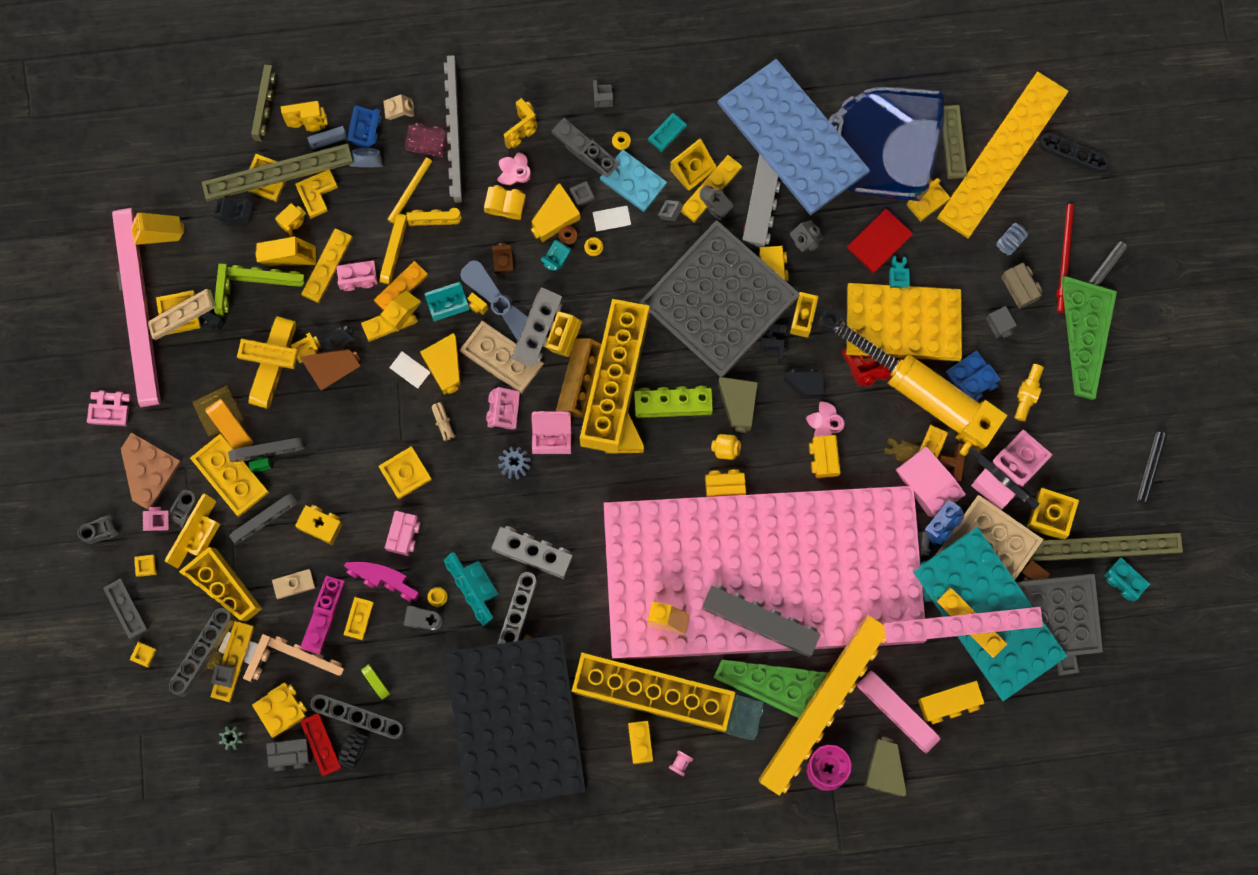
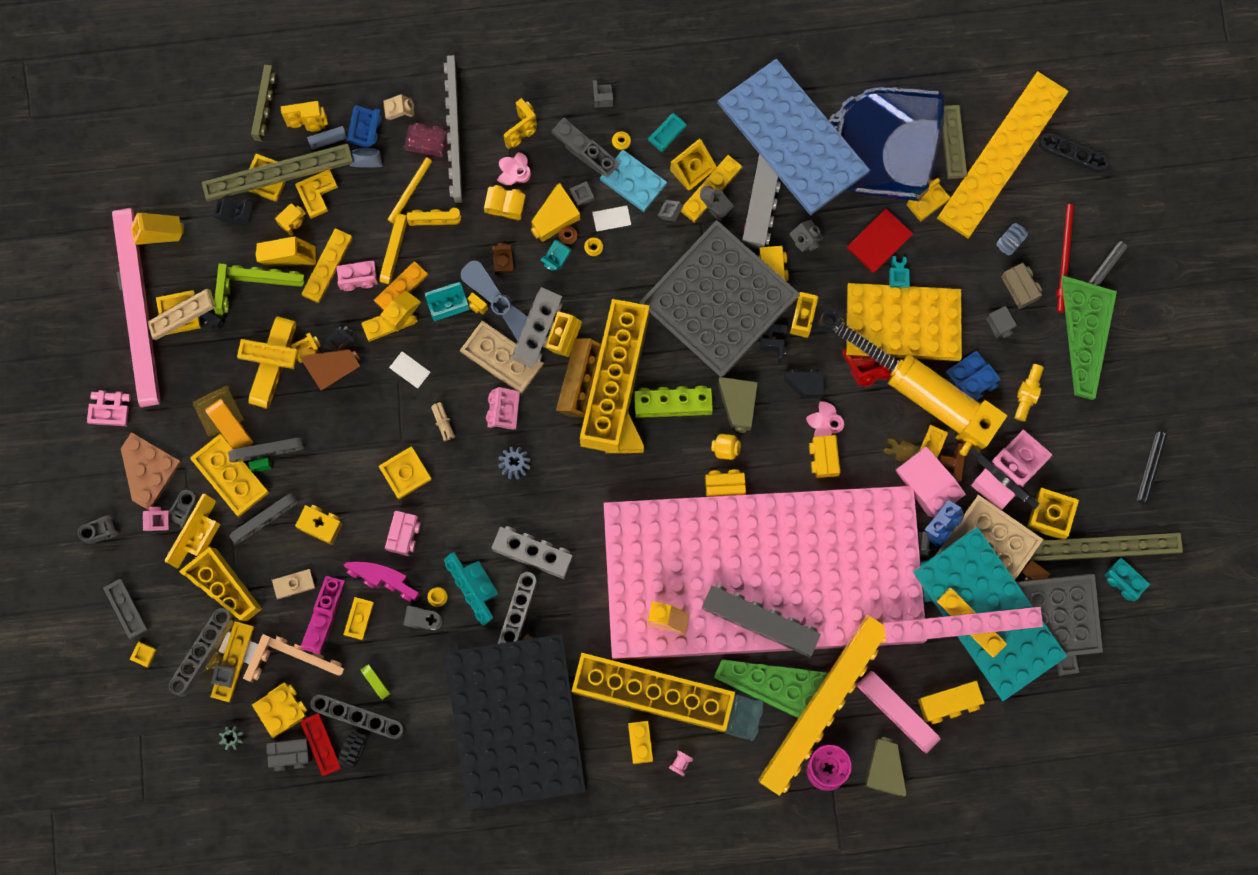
(145, 565): yellow tile -> none
(444, 363): yellow slope -> none
(551, 432): bright pink bracket -> none

